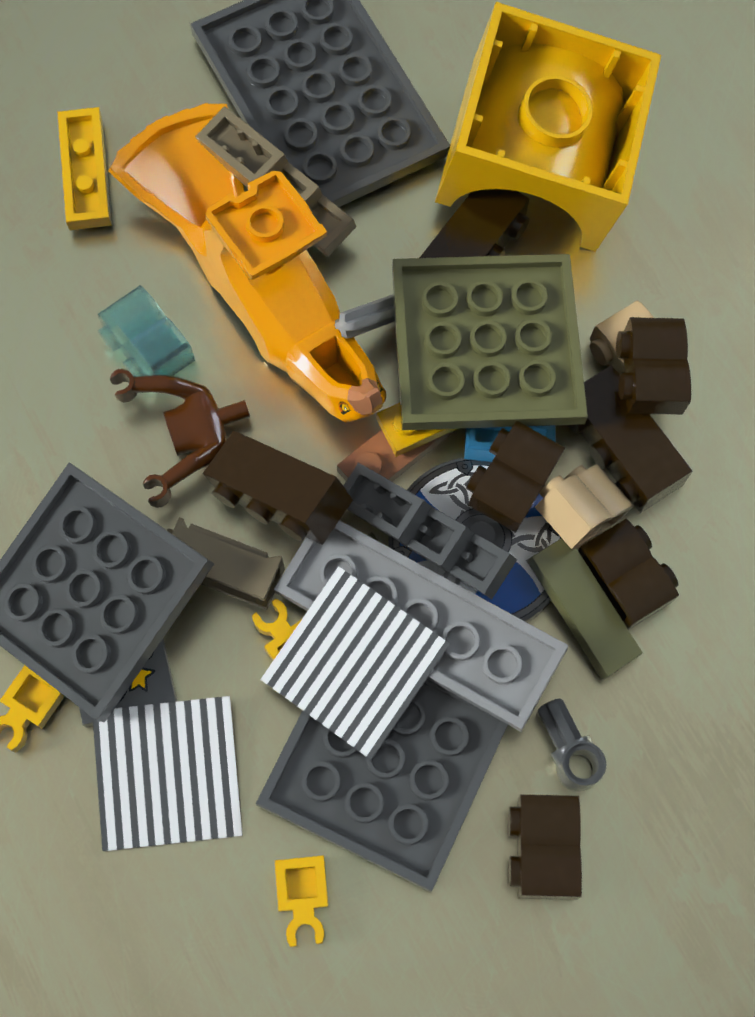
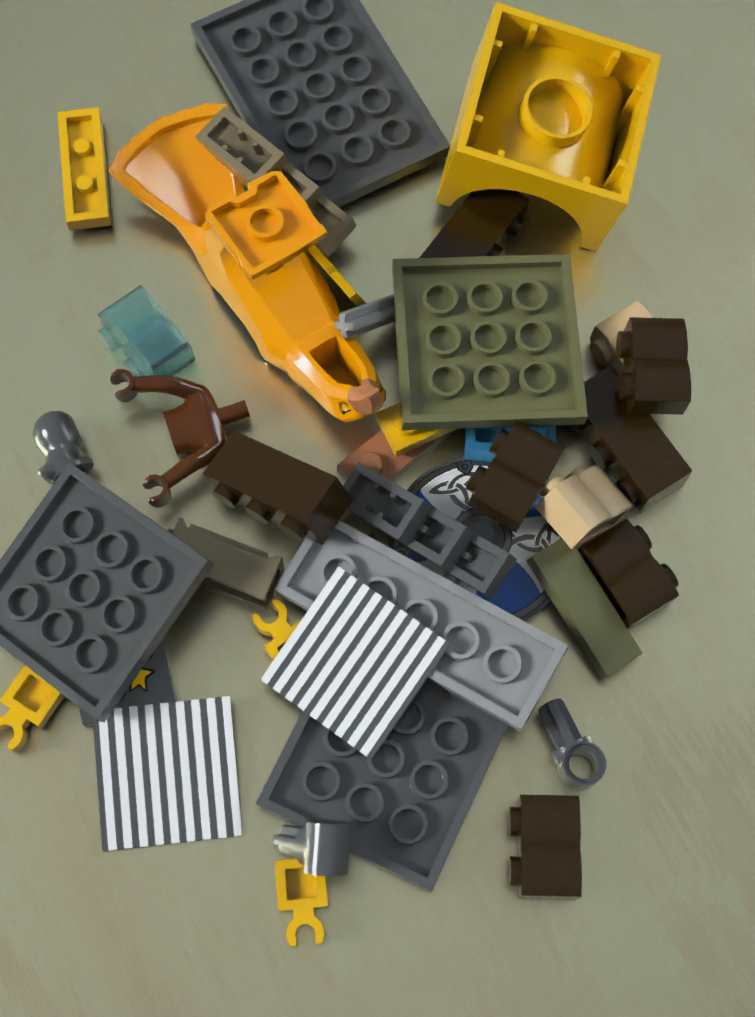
(60, 443): none -> dark grey animal
(317, 845): none -> dark grey axle
(336, 276): none -> yellow piece

